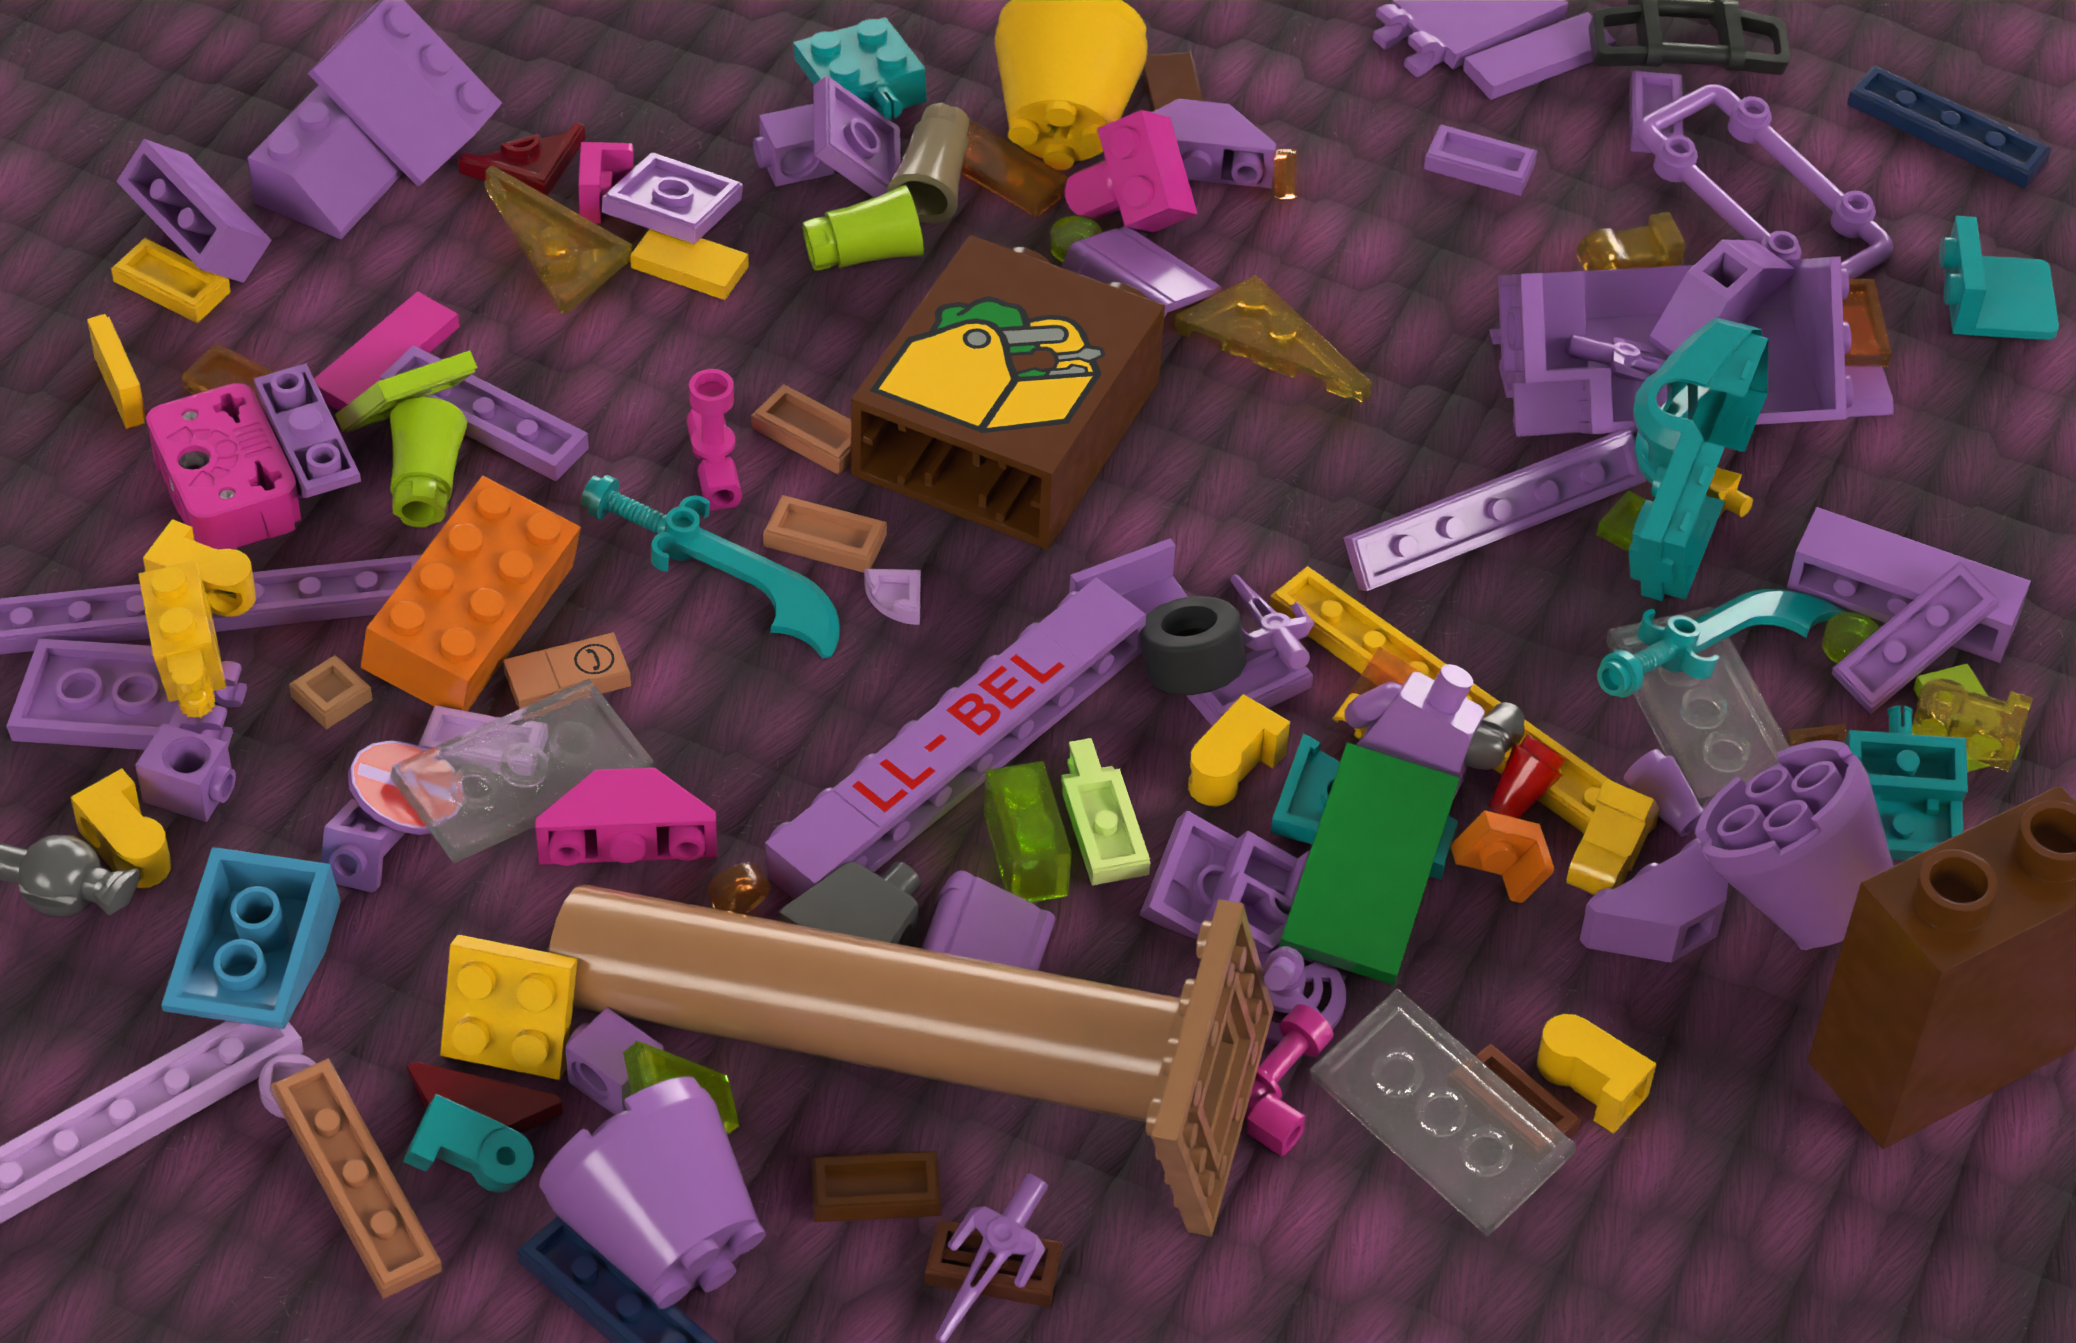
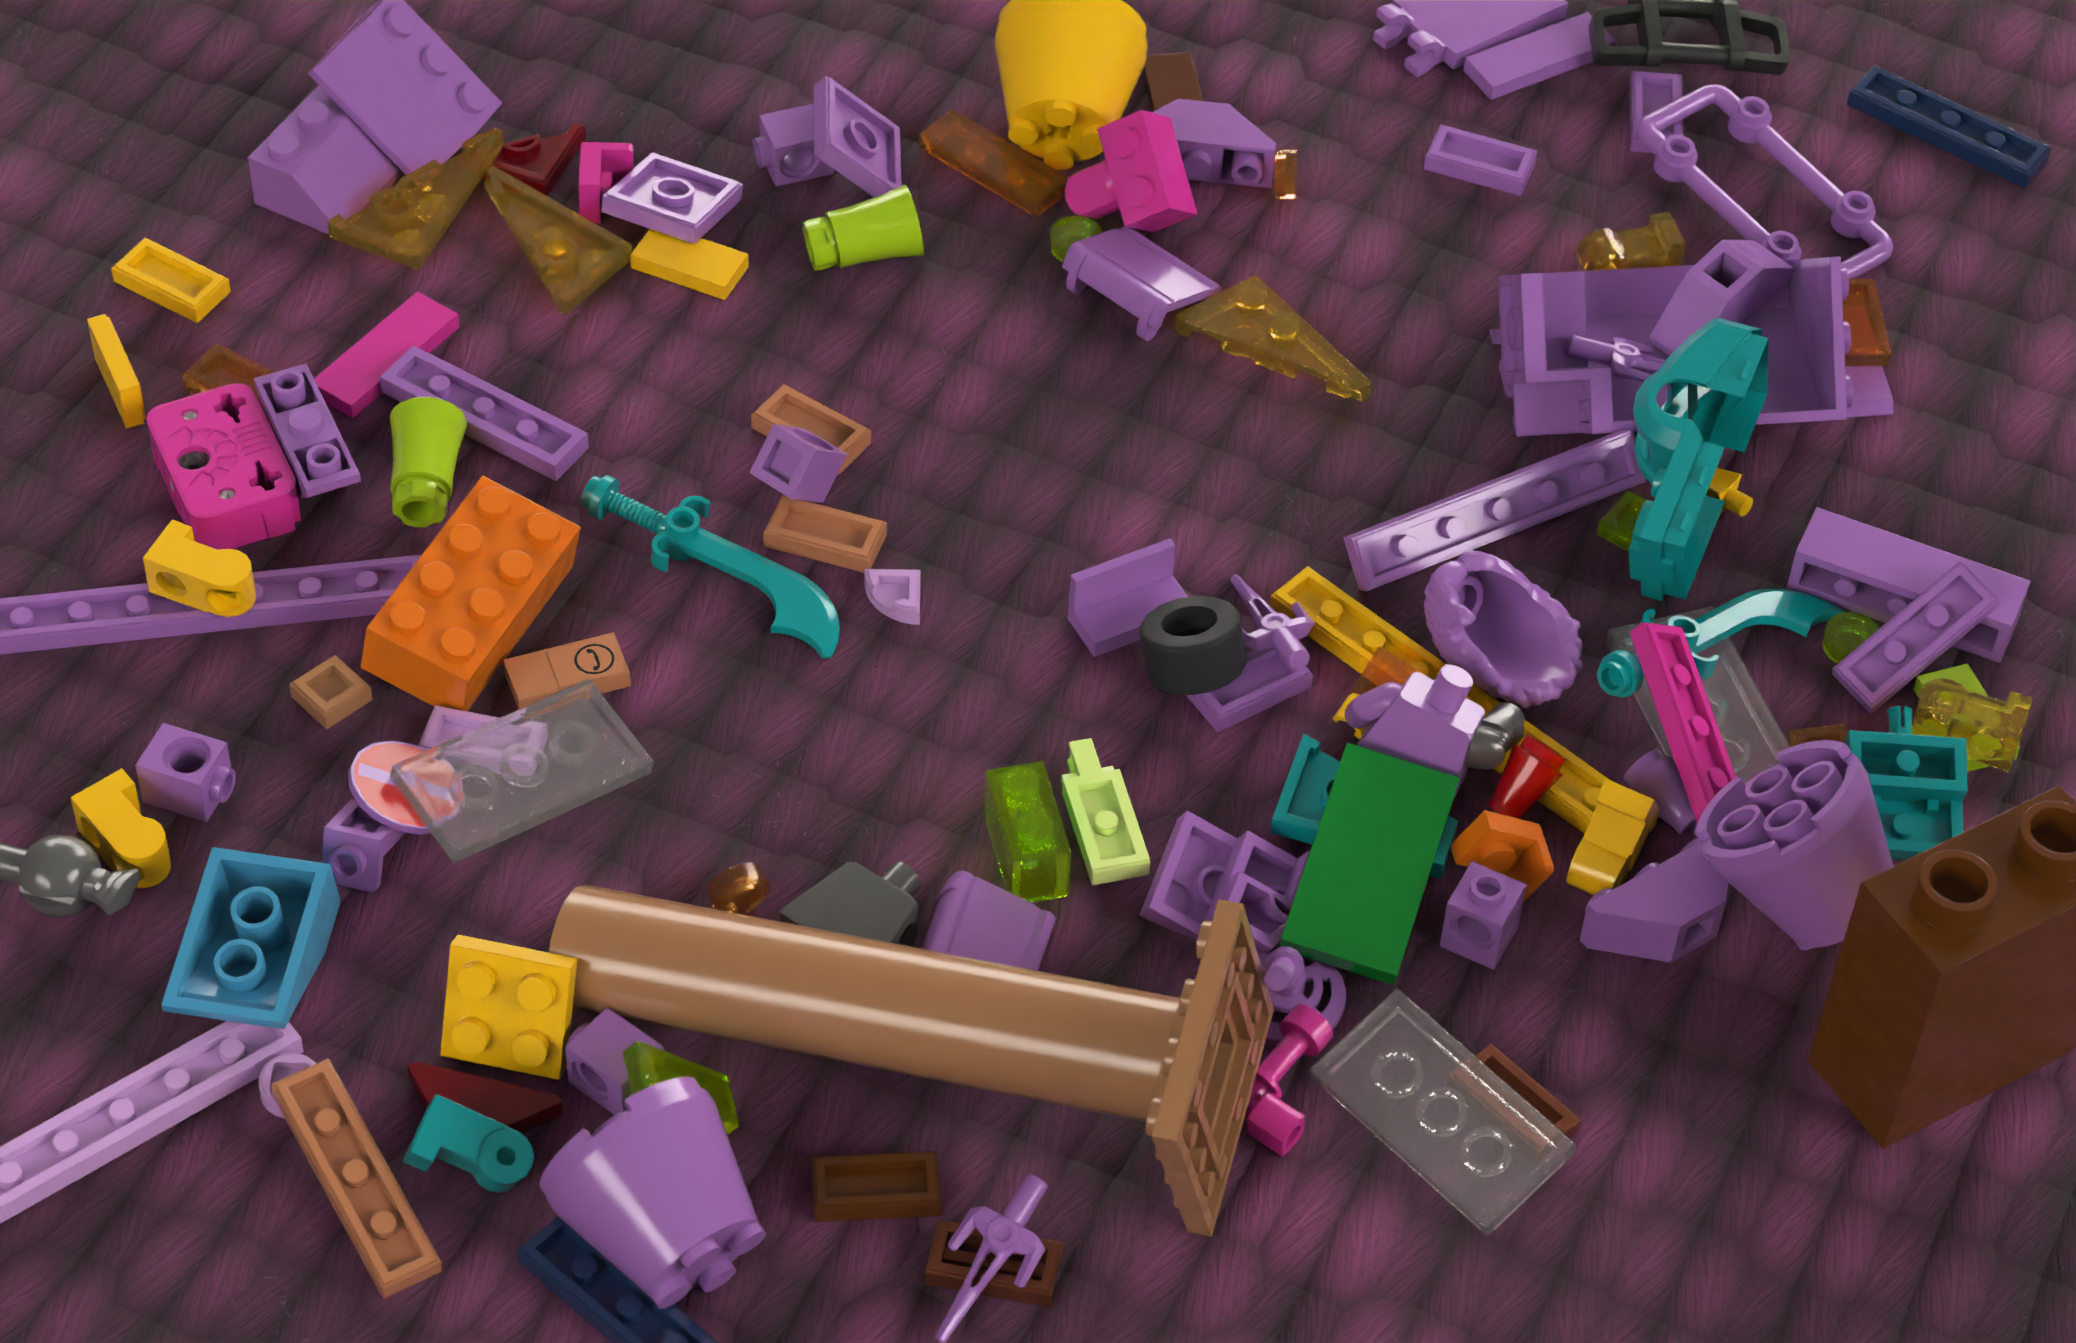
(107, 697): medium lavender tile -> none
(183, 636): yellow hinge -> none
(193, 211): medium lavender brick -> none
(381, 398): lime tile -> none
(415, 213): none -> clear yellow wing
(626, 820): dark pink slope -> none
(711, 440): dark pink bar -> none
(798, 463): none -> medium lavender brick
(867, 62): teal plate -> none
(935, 162): dark tan plant -> none
(949, 748): medium lavender brick -> none
(1007, 390): reddish brown brick -> none
(1233, 748): yellow leg -> none
(1482, 915): none -> medium lavender brick
(1502, 629): none -> medium lavender hair
(1595, 1067): yellow leg -> none
(1683, 712): none -> dark pink tile
(1995, 293): teal bracket -> none

